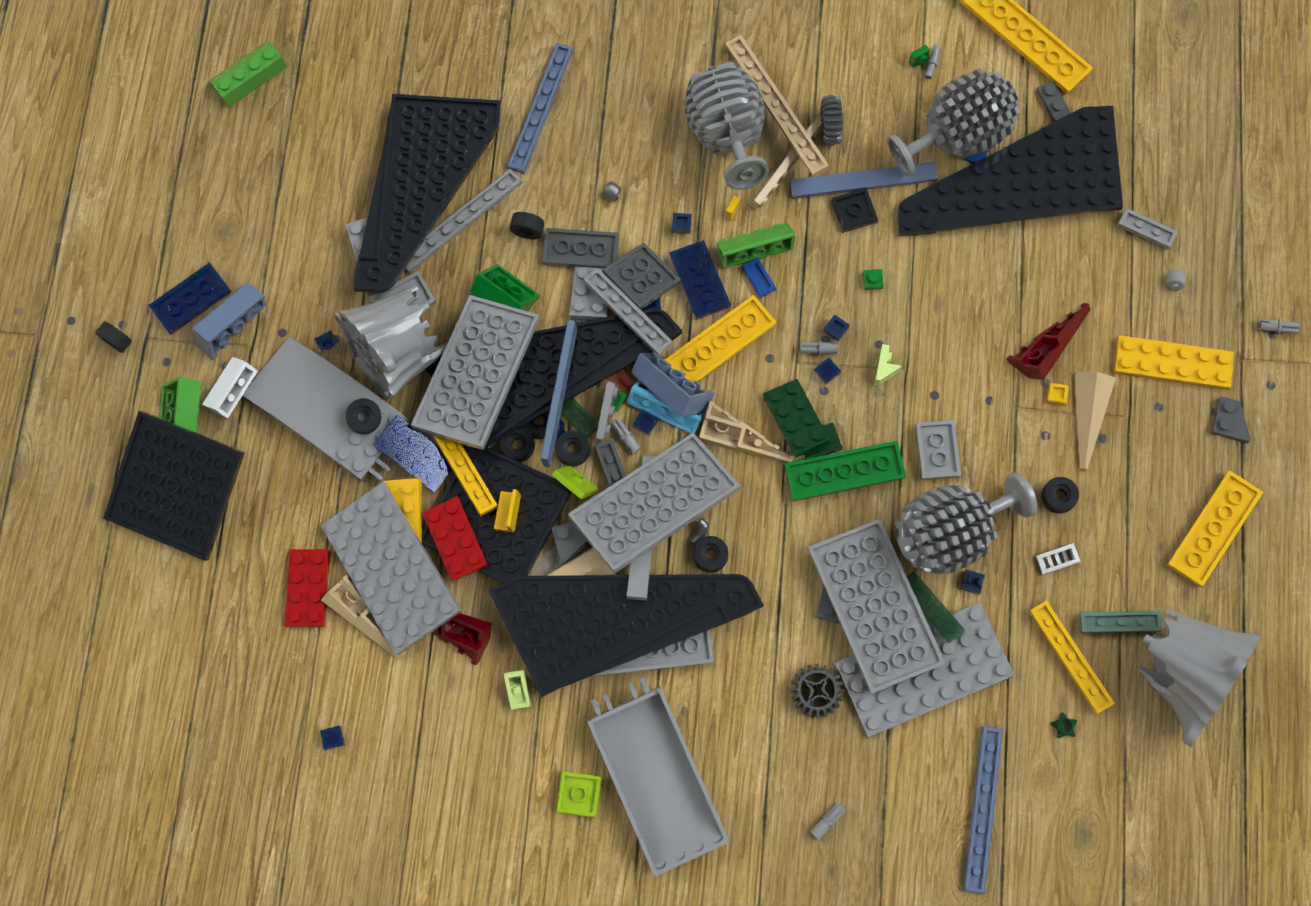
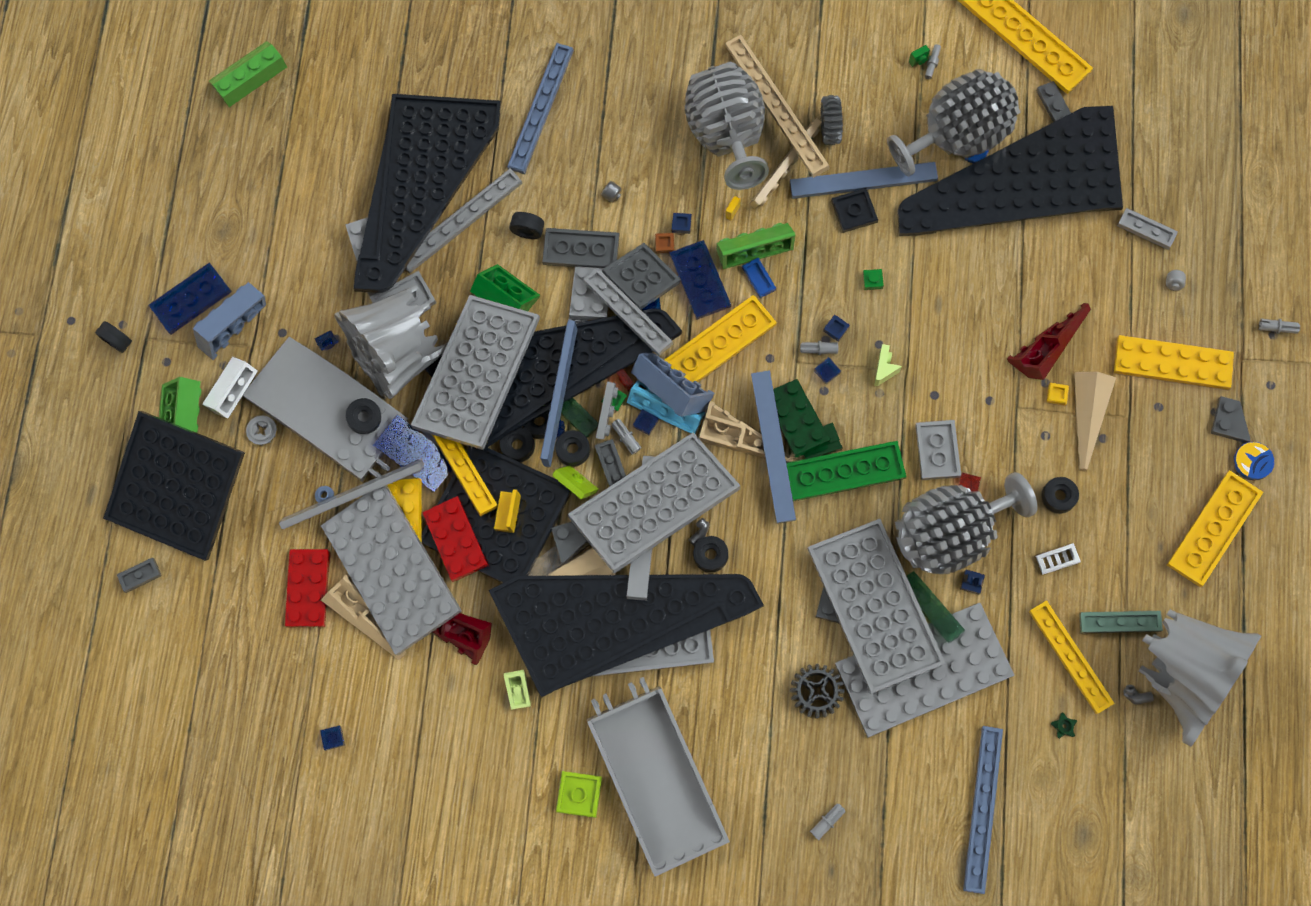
(139, 575): none -> dark grey plate
(265, 422): none -> light grey gear
(330, 493): none -> sand blue plate
(351, 494): none -> light grey tile
(664, 242): none -> dark orange plate
(773, 447): none -> sand blue tile
(970, 481): none -> clear red tile
(1135, 697): none -> flat silver arm
(1254, 461): none -> tile

